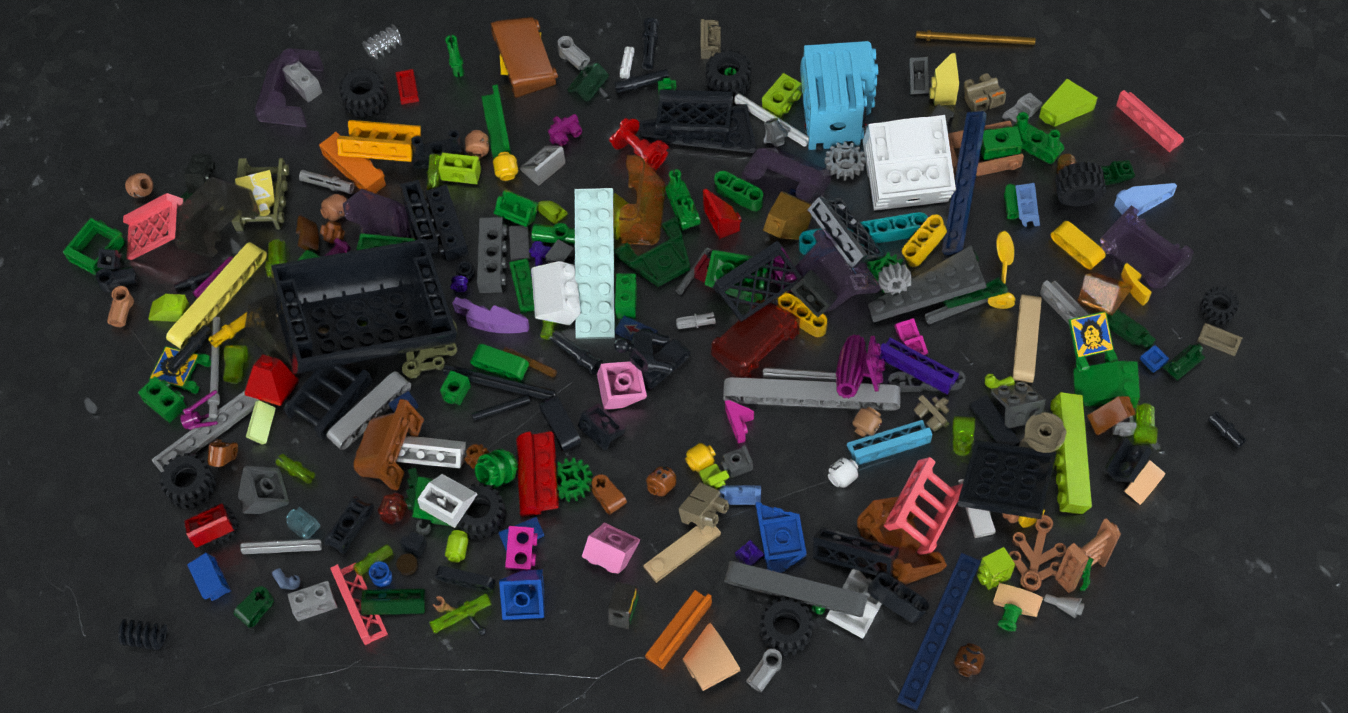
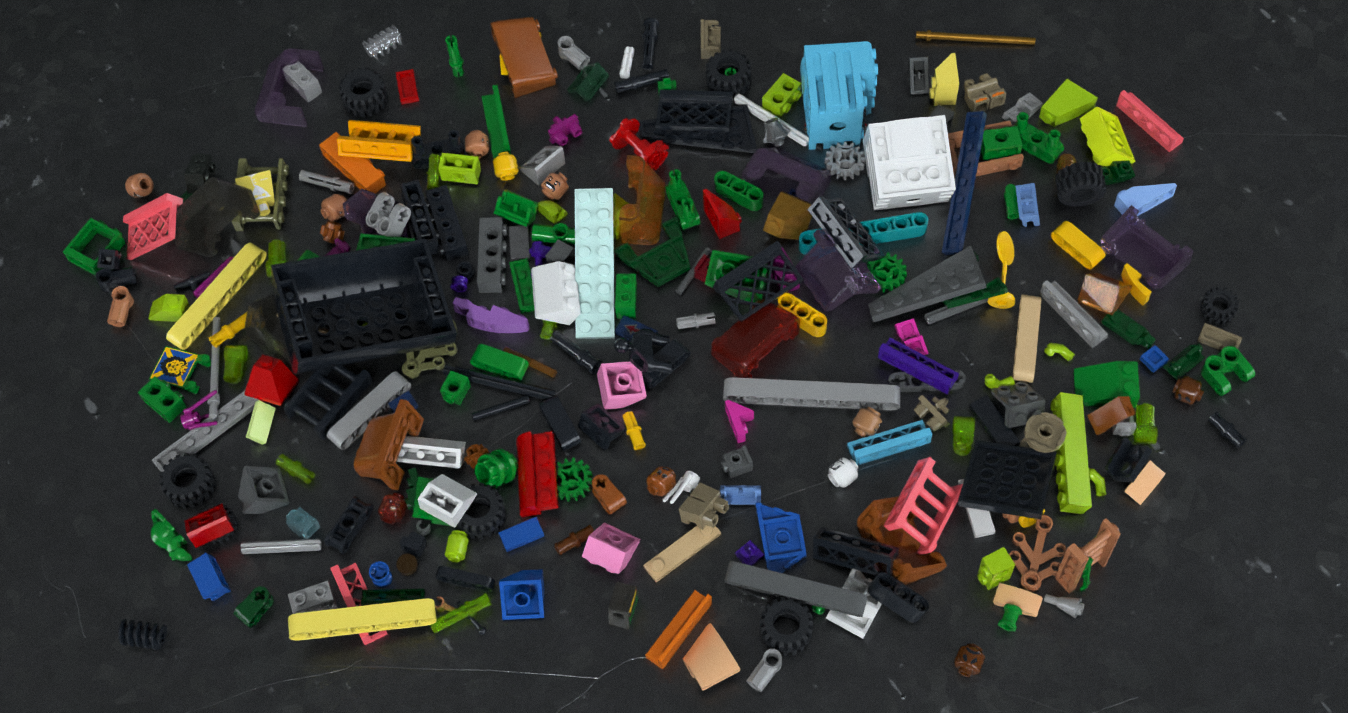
(165, 536): none -> green animal
(194, 342): black pin -> none
(221, 453): dark orange piece -> none
(286, 582): sand blue arm -> none
(308, 234): reddish brown slope -> none
(361, 619): none -> light yellow beam
(379, 555): clear neon green axle -> none
(385, 222): none -> light grey piece
(515, 548): dark pink brick -> none
(554, 186): none -> nougat head
(573, 540): none -> reddish brown pin
(633, 430): none -> yellow axle
(686, 483): none -> white plant
(700, 457): yellow head -> none
(713, 476): lime bracket -> none
(801, 375): light grey axle -> none
(814, 293): pearl dark grey brick -> none
(856, 363): magenta plate -> none
(894, 278): light grey gear -> none
(928, 233): yellow beam -> none
(938, 632): dark blue plate -> none
(1059, 348): none -> lime arm
(1090, 337): flag -> none
(1099, 482): none -> lime arm
(1105, 137): none -> neon yellow slope
(1188, 390): none -> reddish brown head
(1239, 365): none -> green piece

